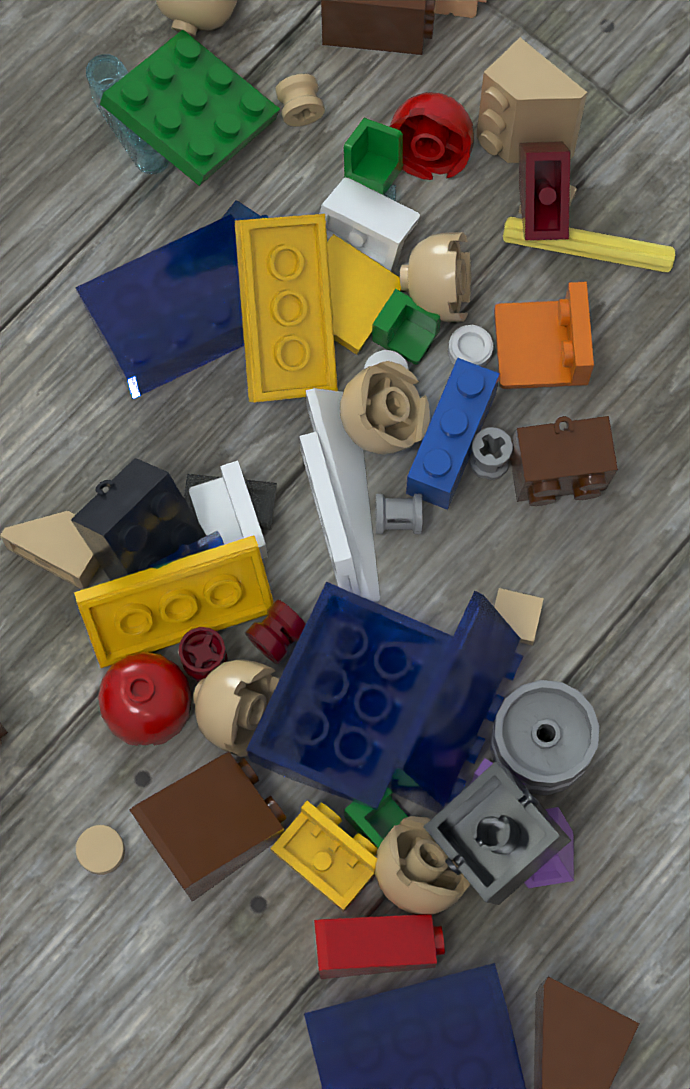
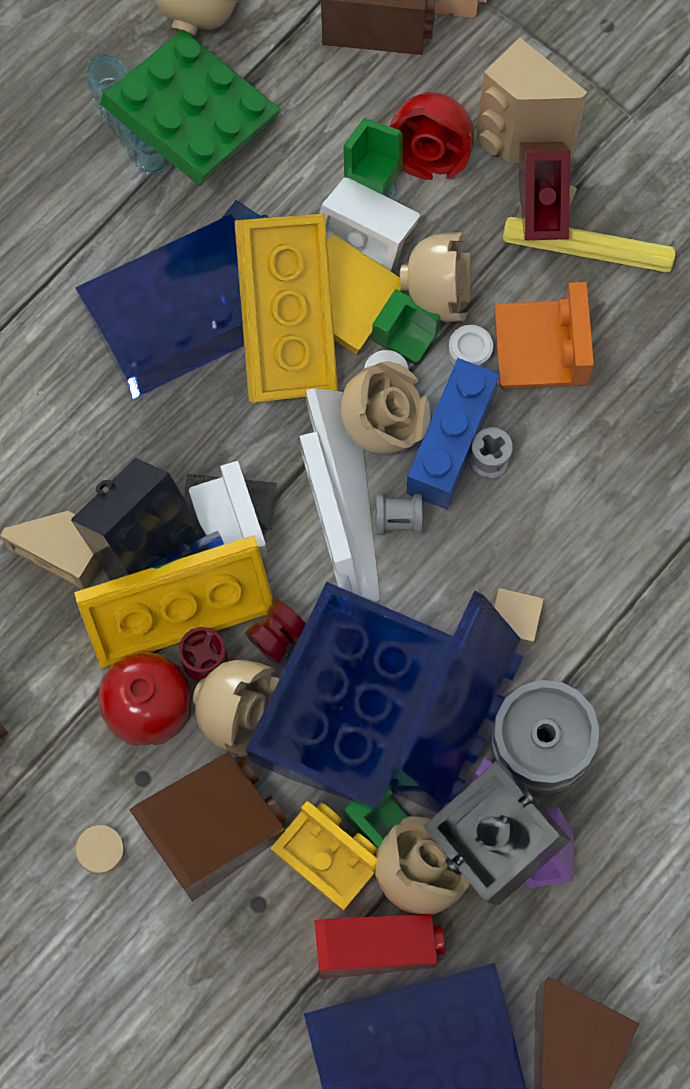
(300, 100): tan wheel -> none
(563, 462): reddish brown brick -> none

